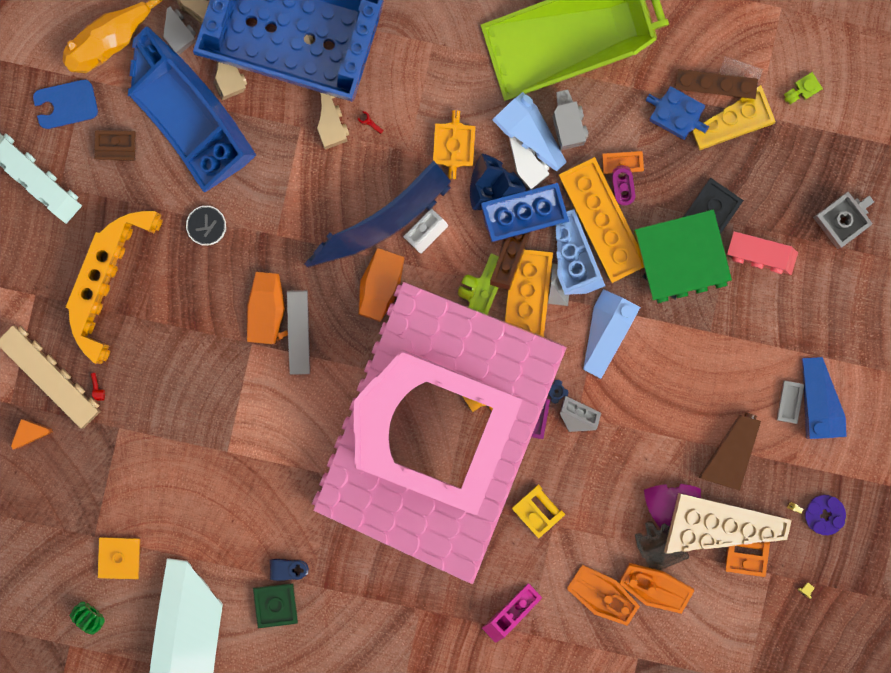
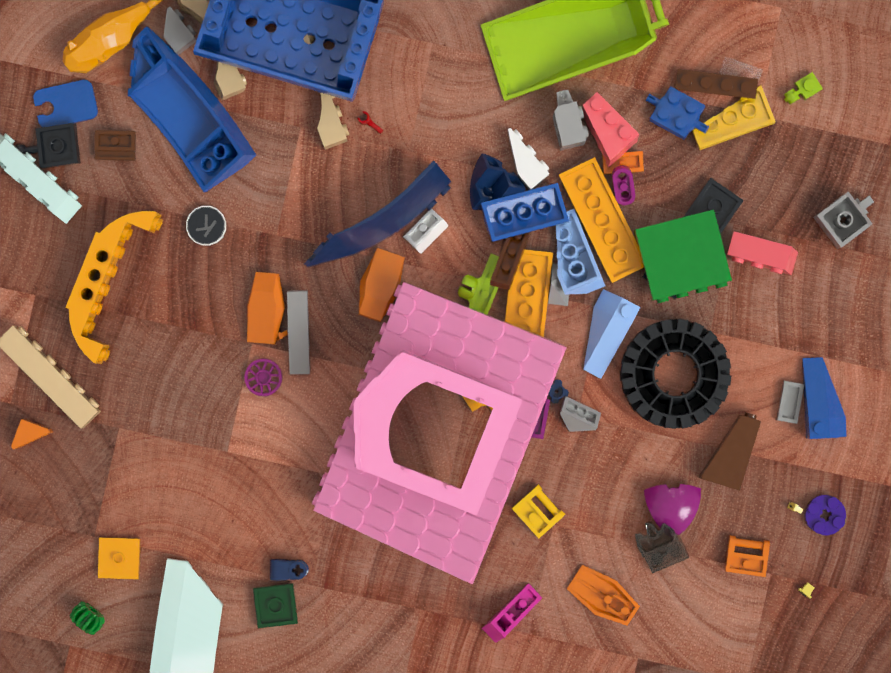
(55, 146): none -> black plate
(97, 394): red hand -> none
(263, 377): none -> magenta wheel
(454, 144): light orange plate -> none
(525, 122): light blue wedge -> none
(609, 128): none -> coral wedge
(656, 588): orange piece -> none
(709, 360): none -> black tyre
(711, 524): wing -> none

